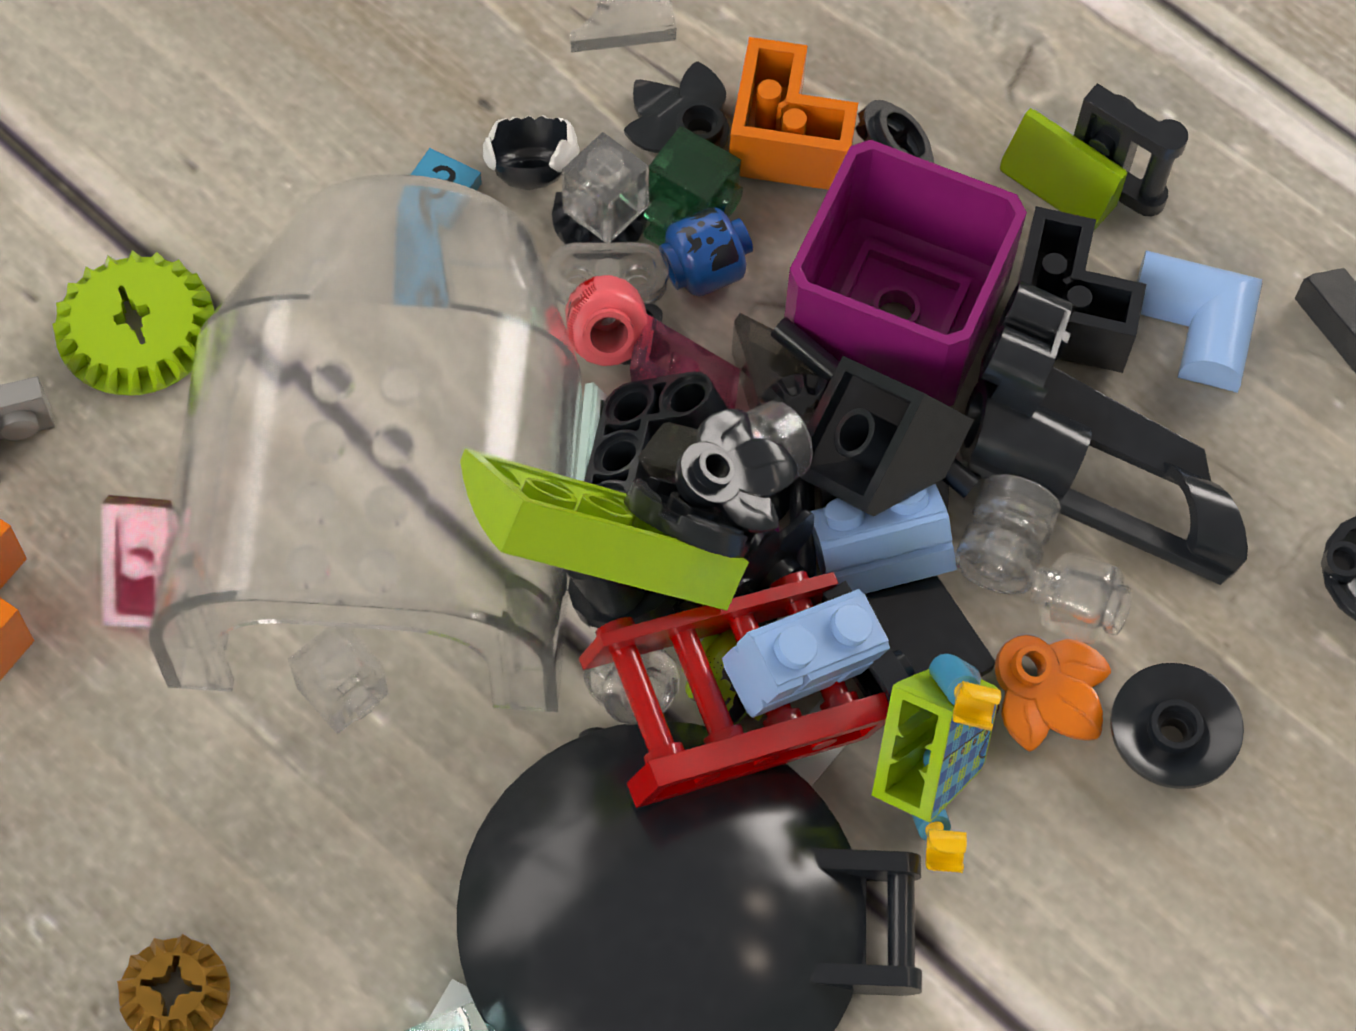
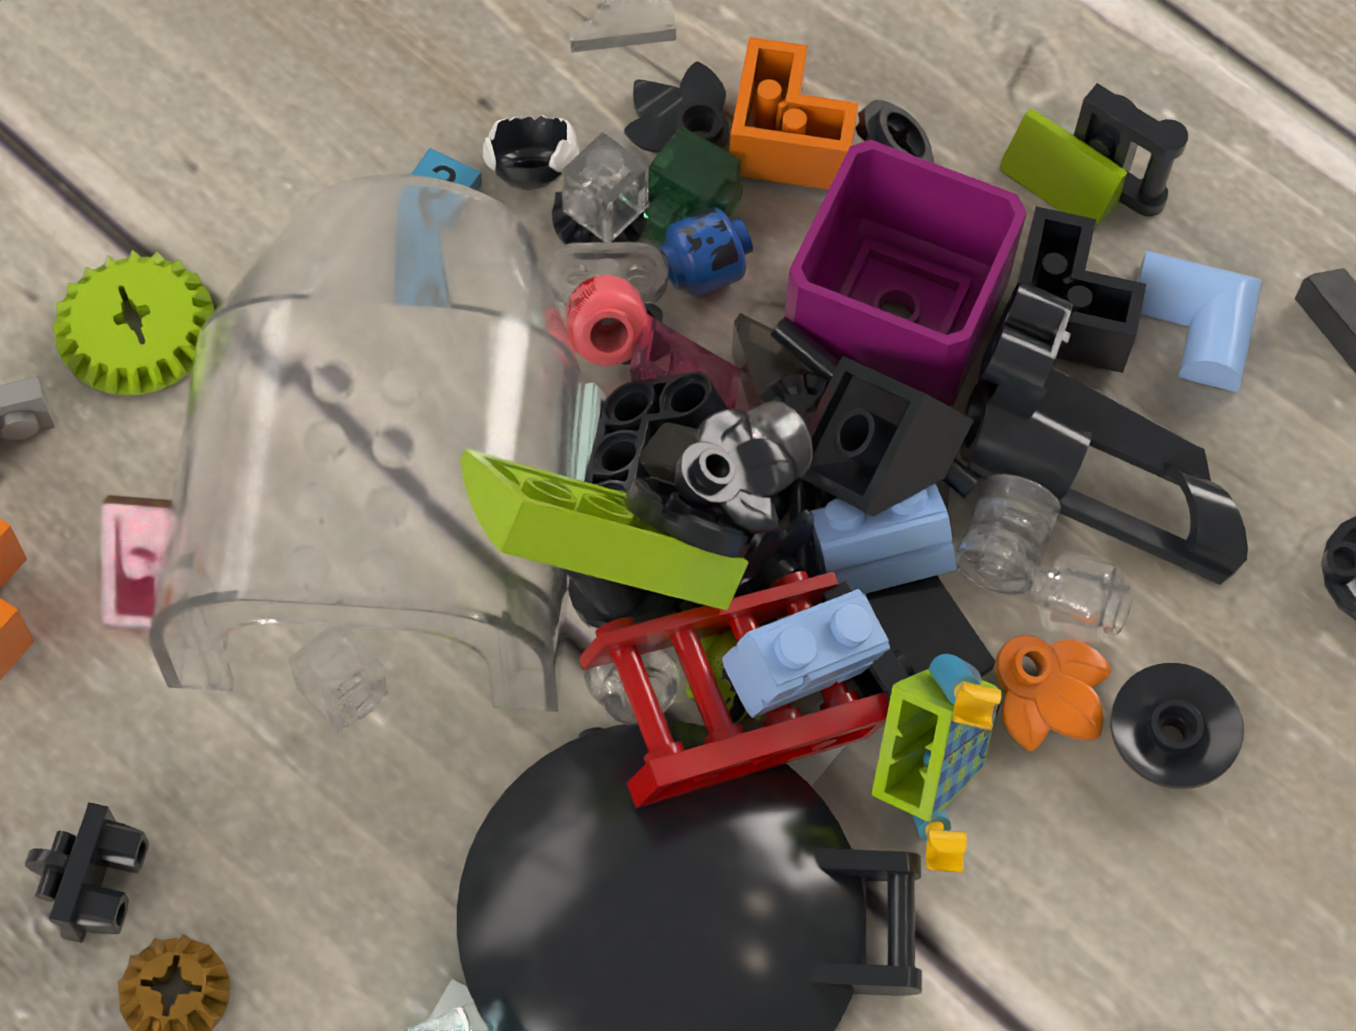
(76, 869): none -> black hips

